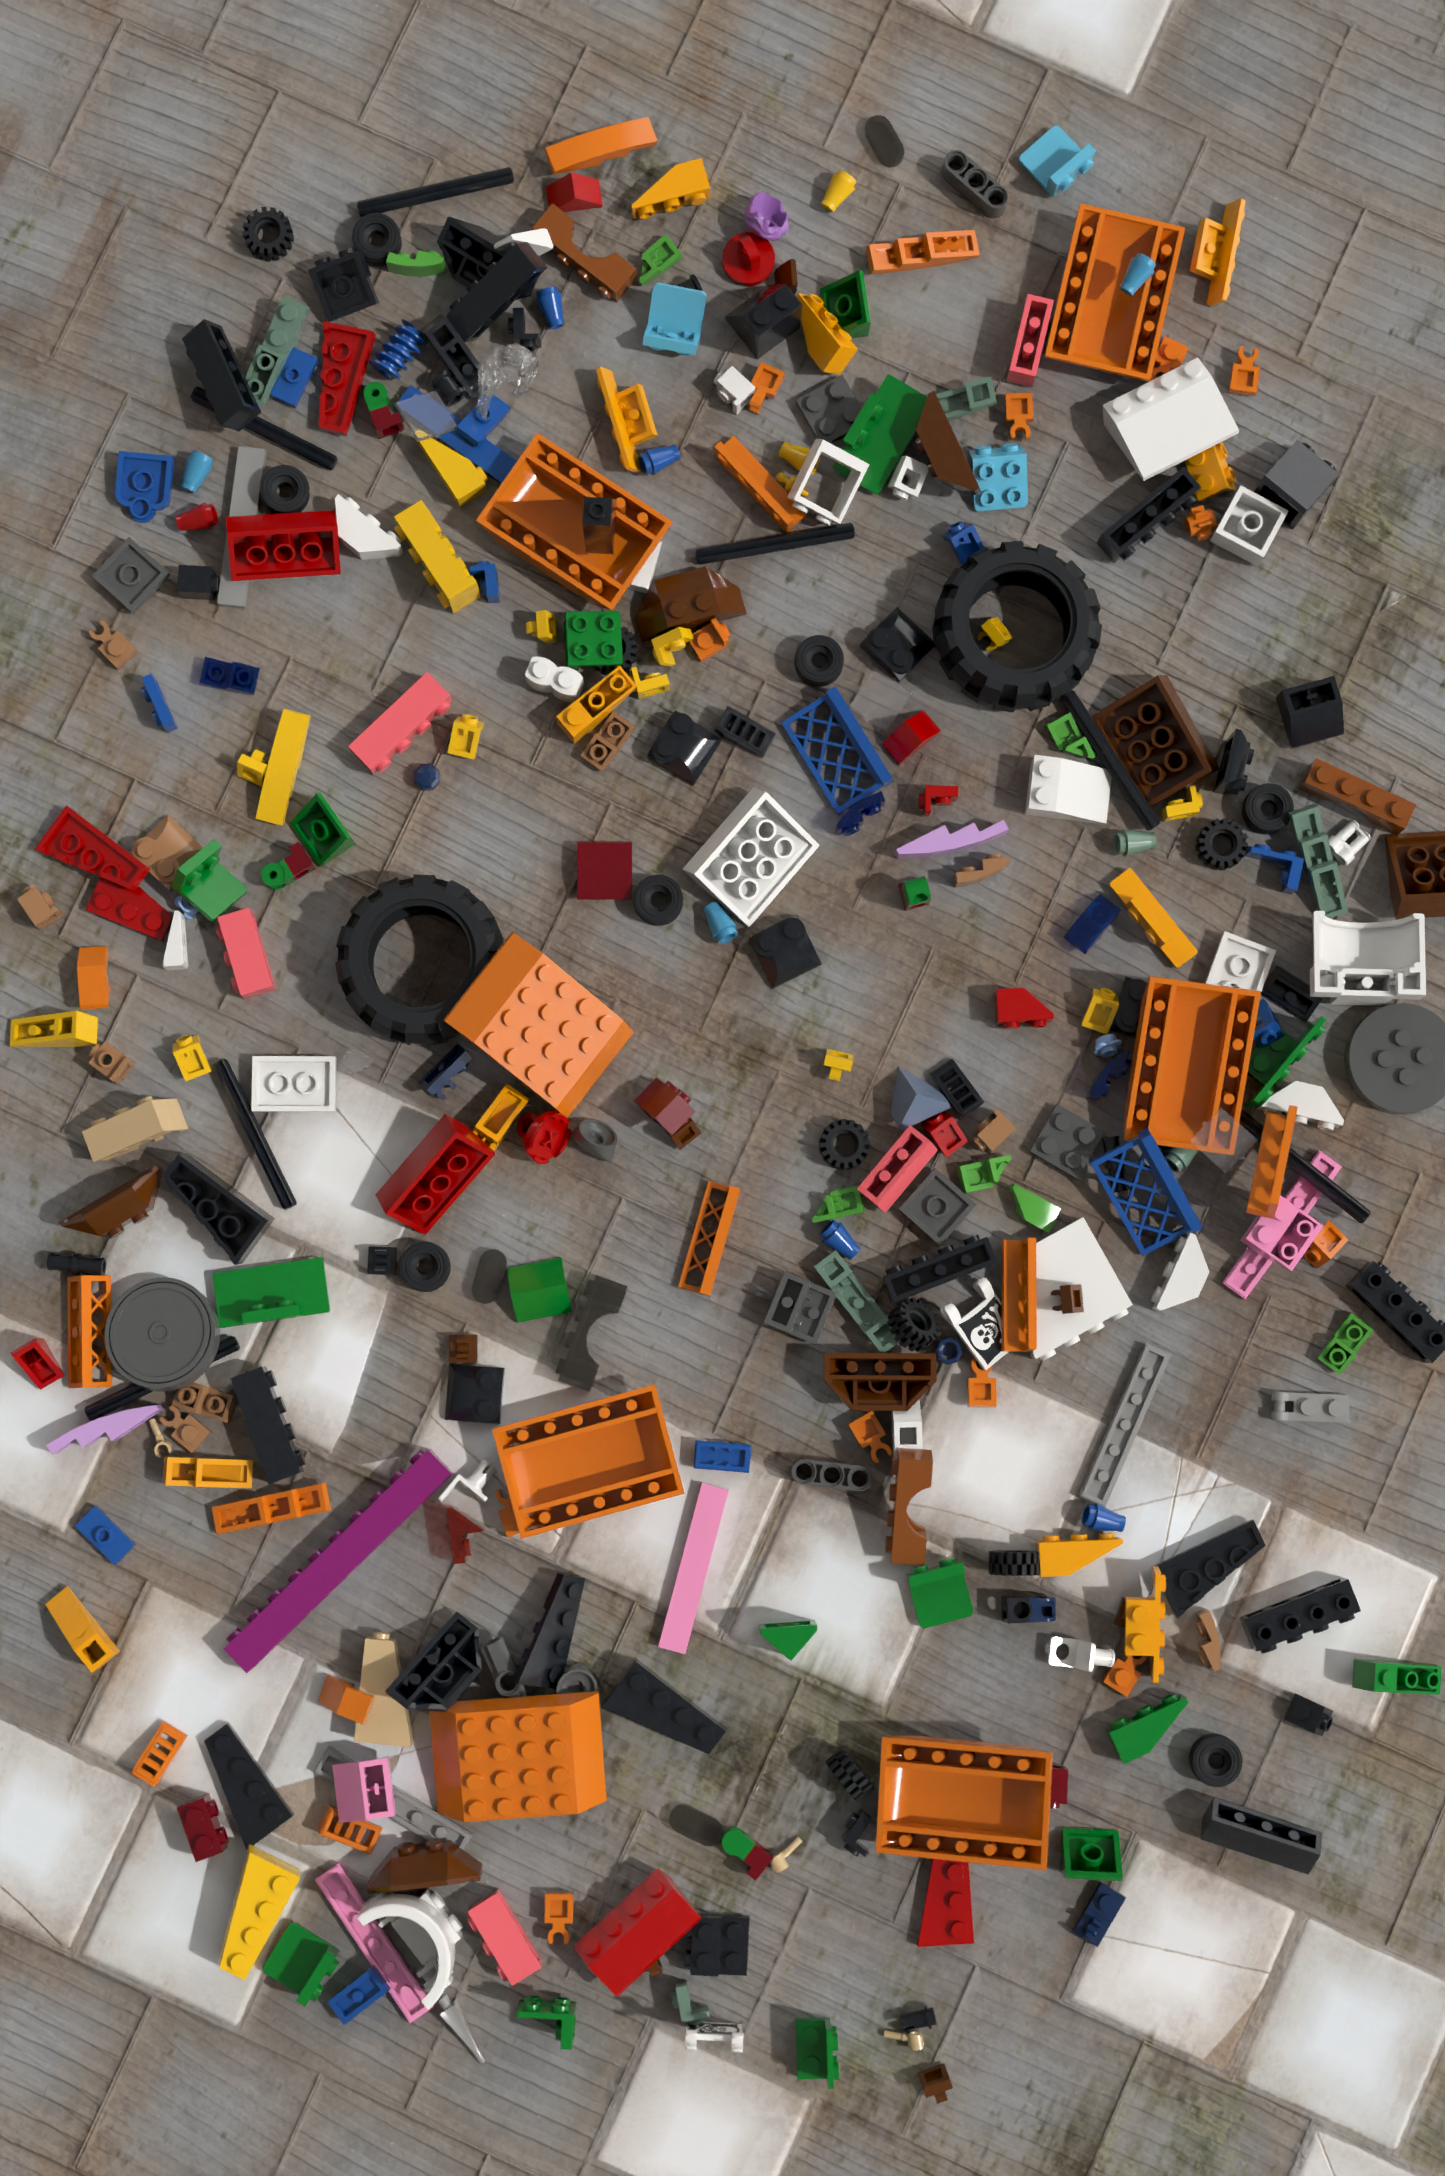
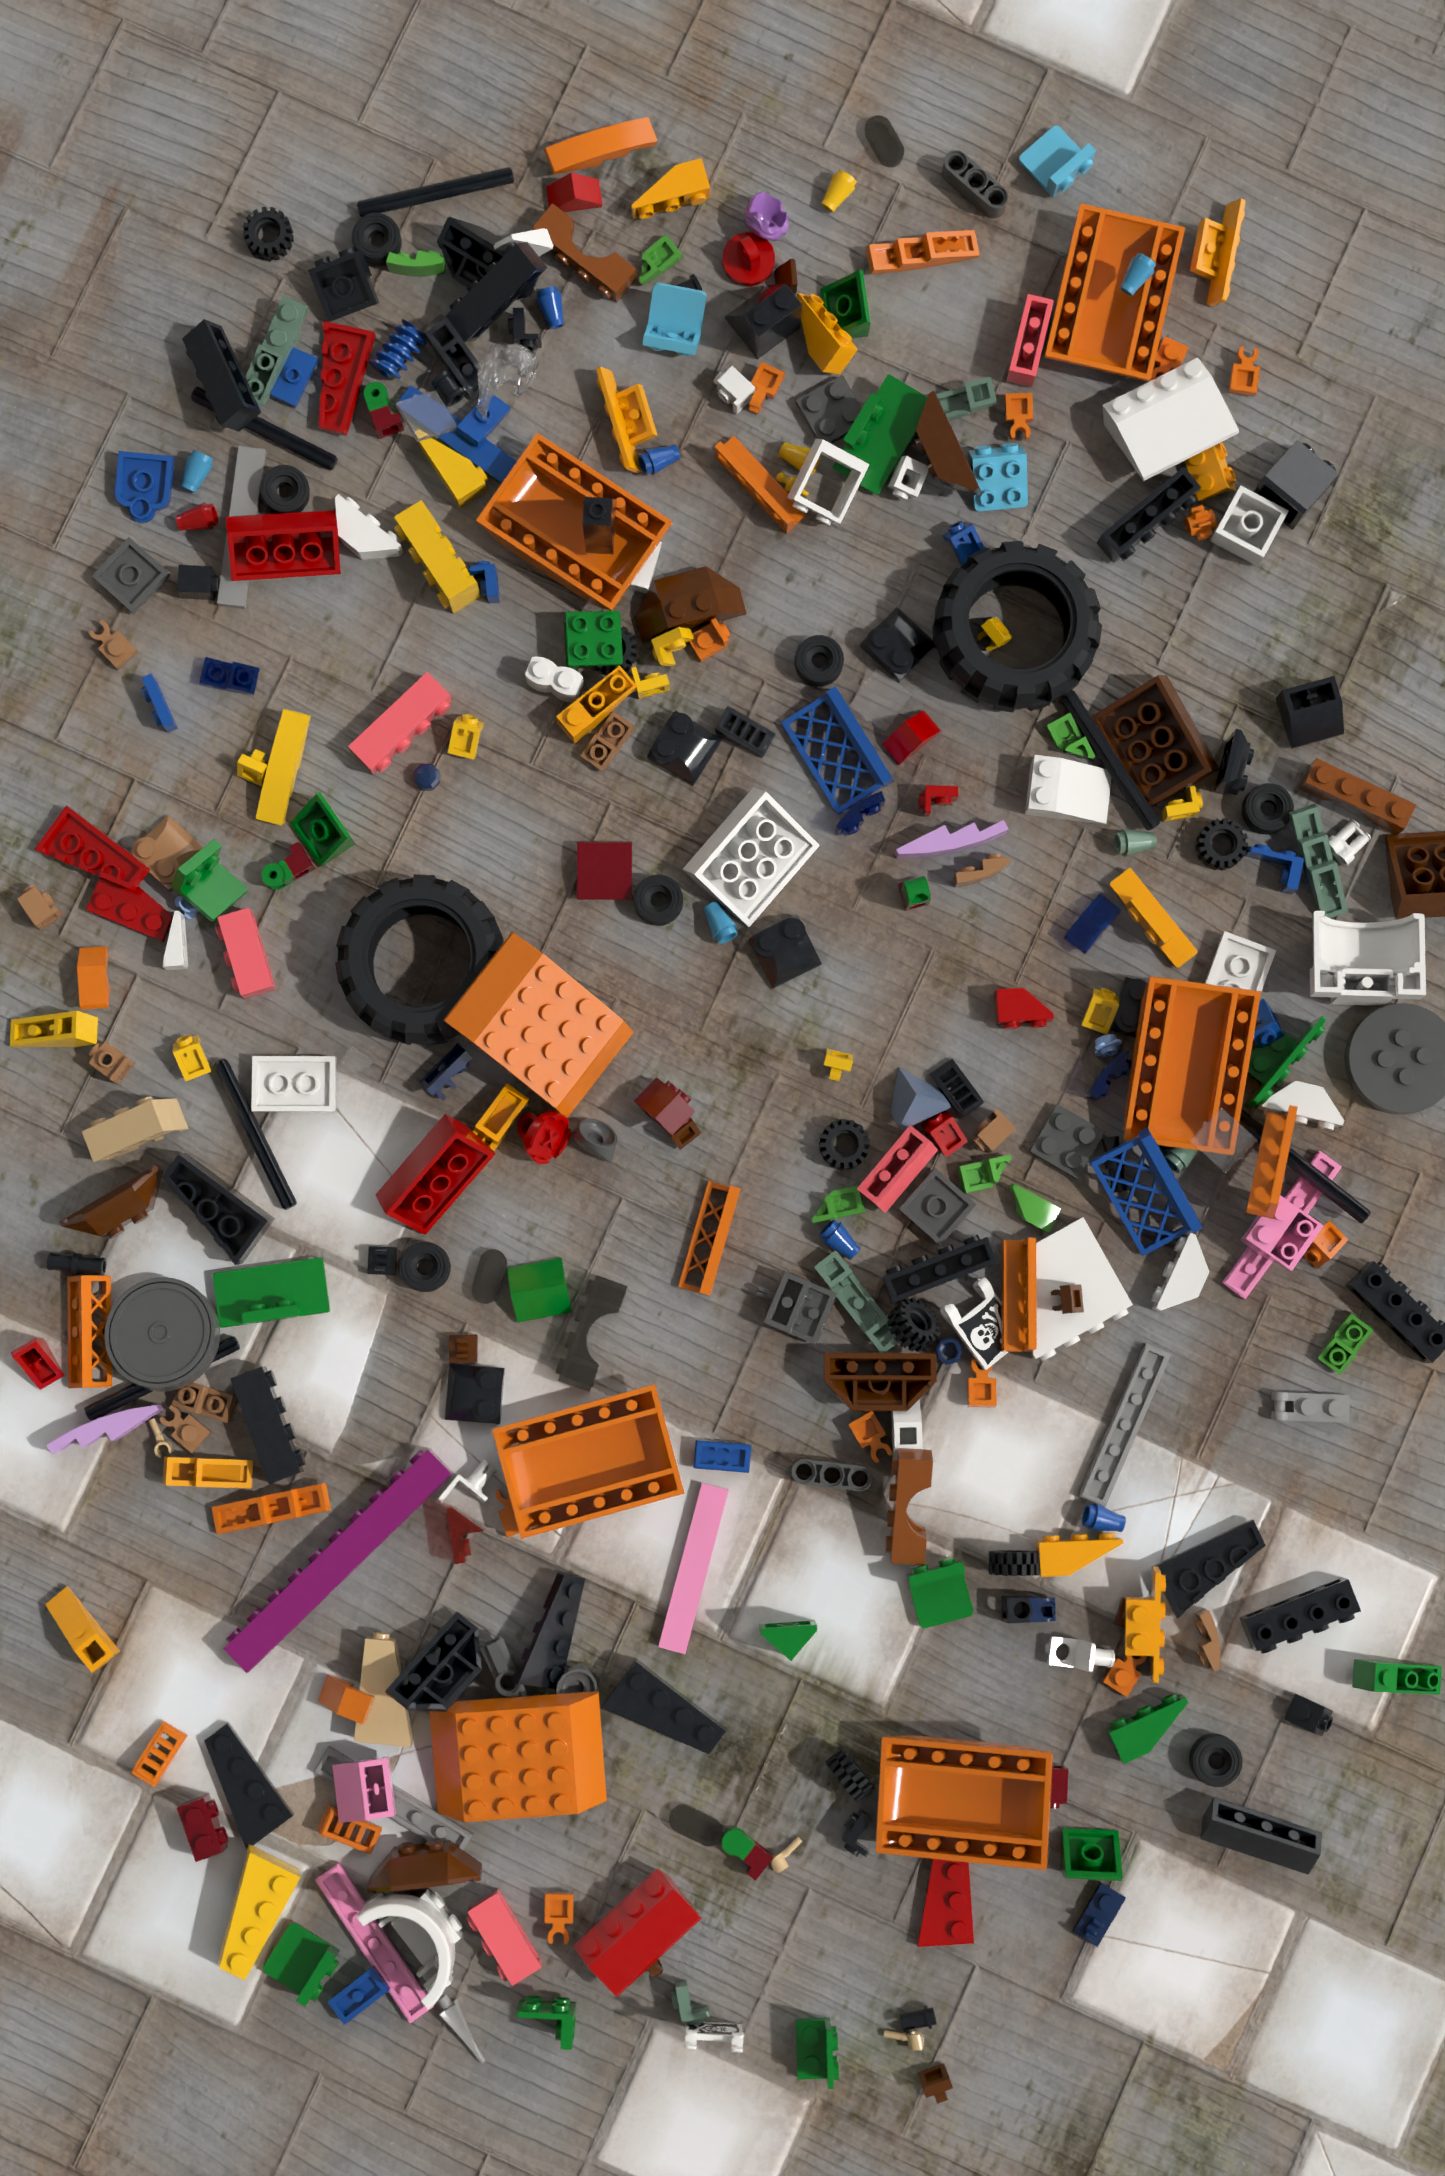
(105, 1535): blue plate -> none
(544, 627): yellow tile -> none
(718, 1945): black plate -> none
(775, 543): black axle -> none
(1290, 993): black slope -> none

